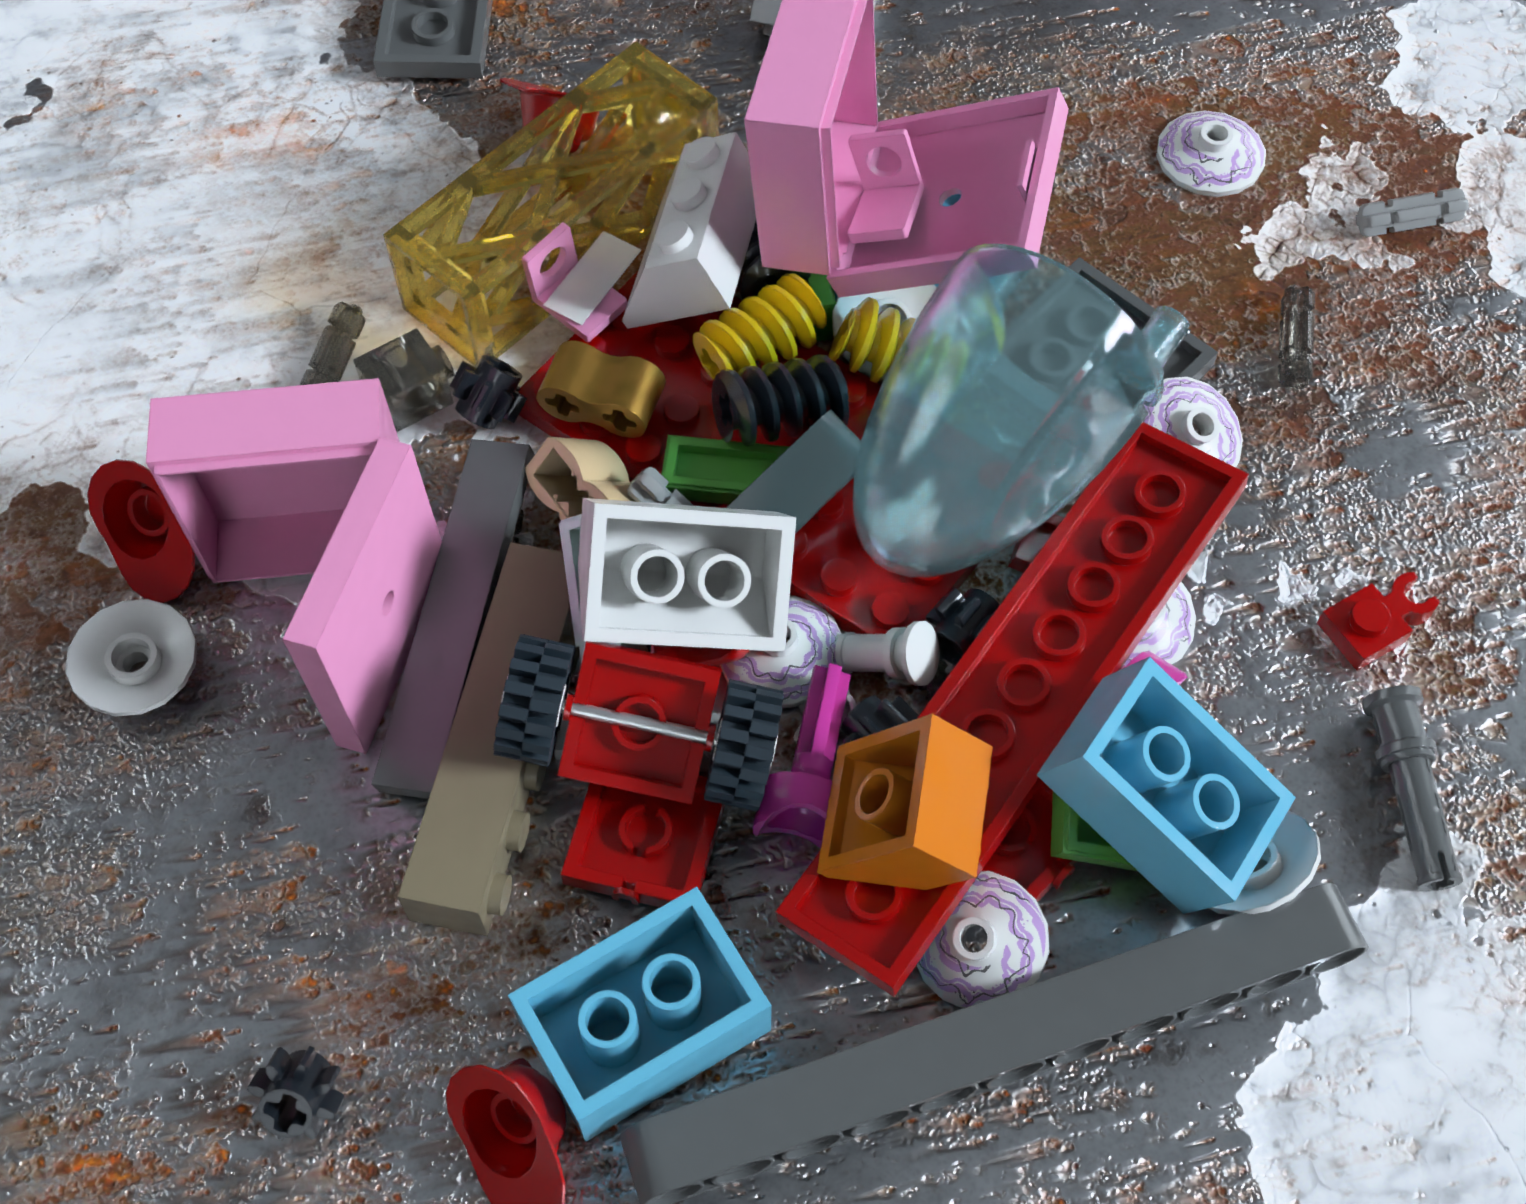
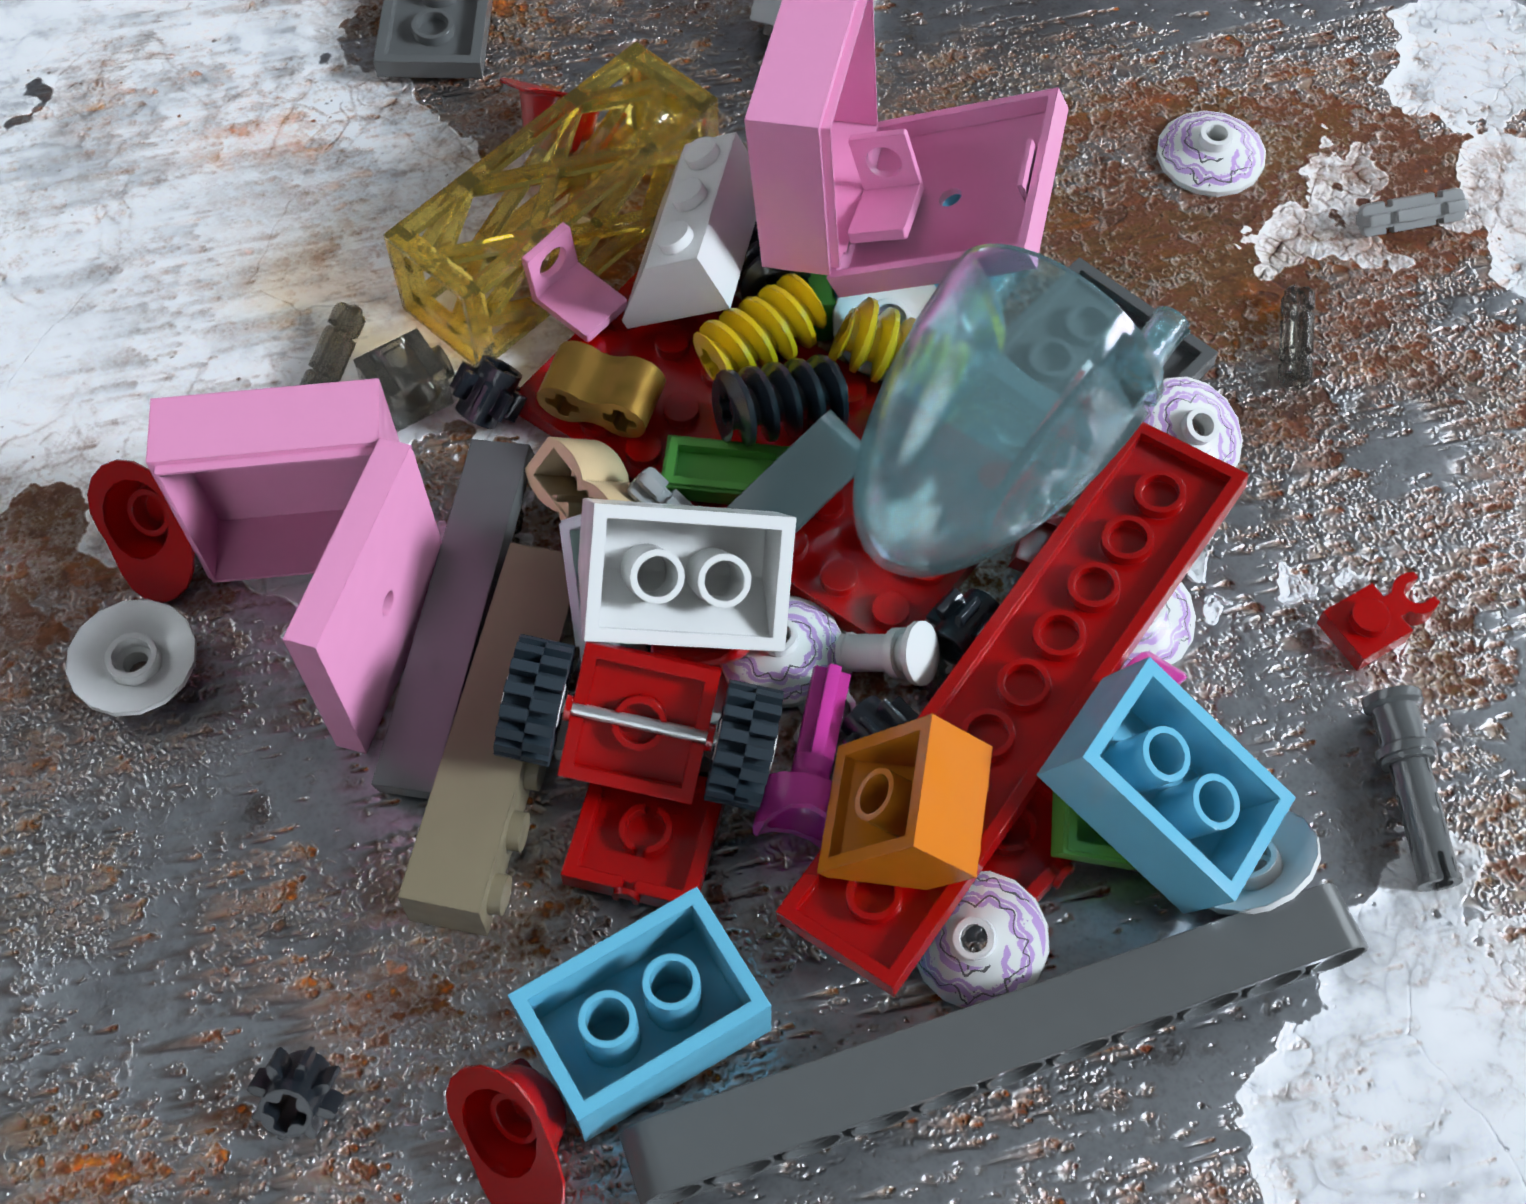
(592, 277): white sticker -> none

